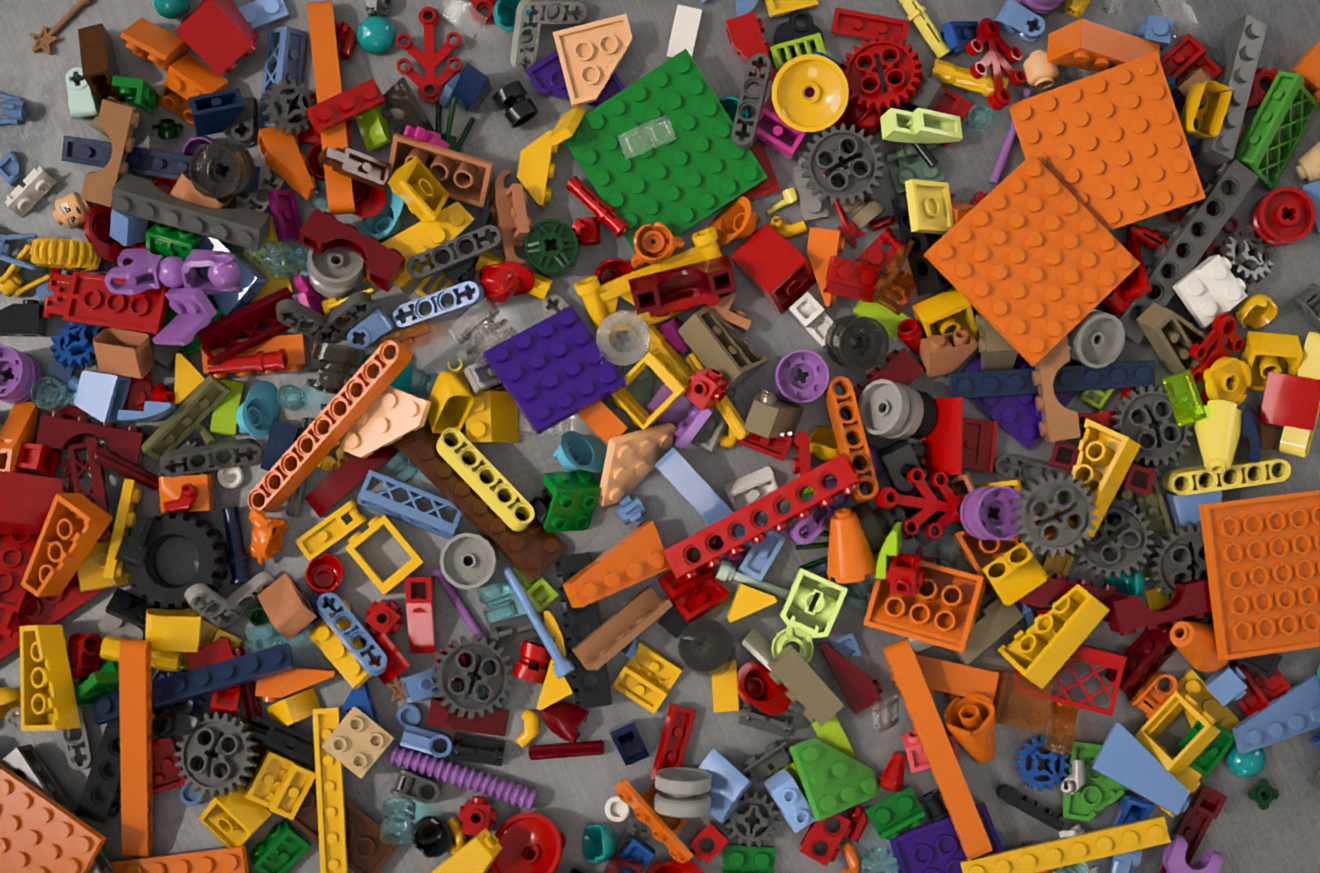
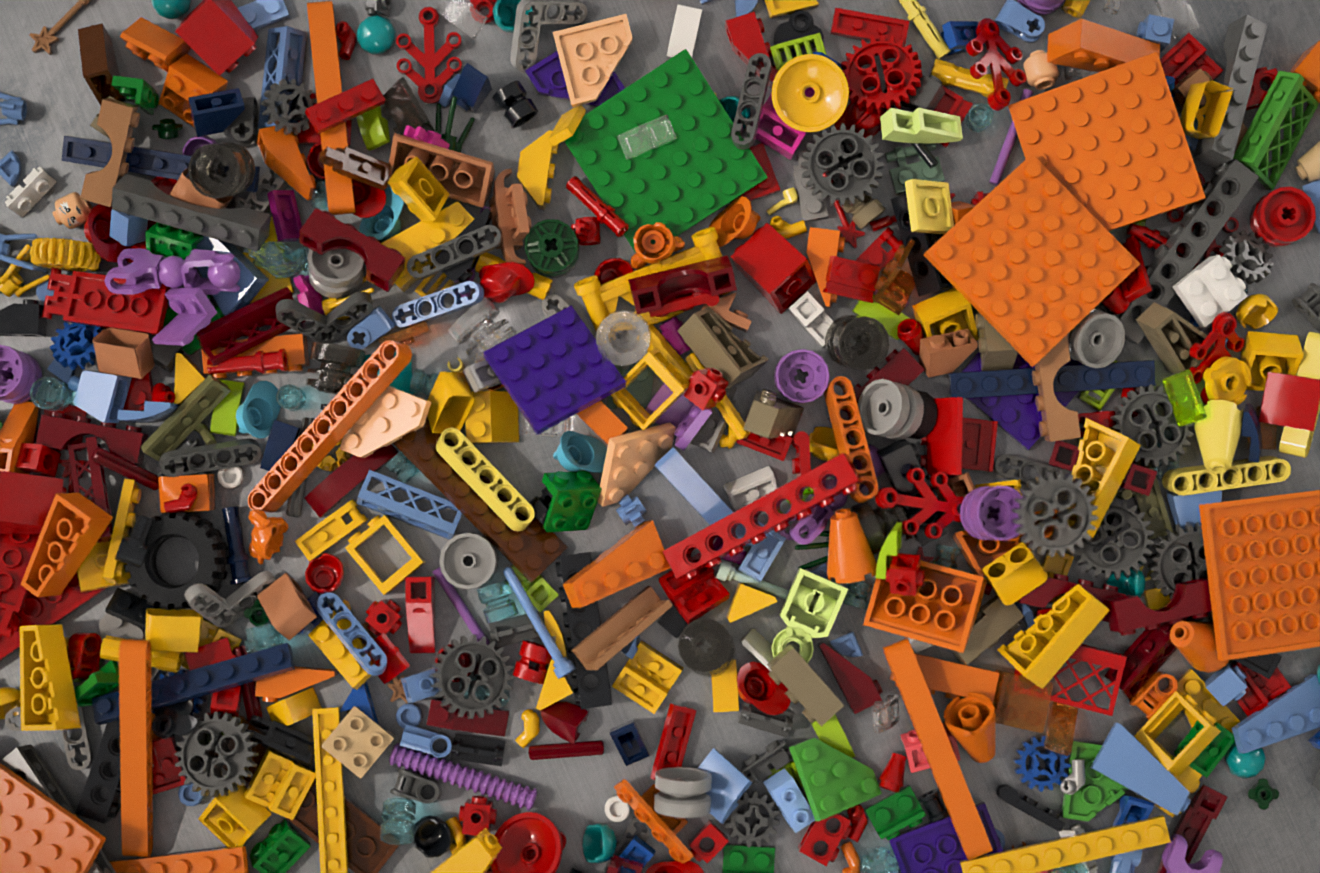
(80, 97): light aqua piece -> none

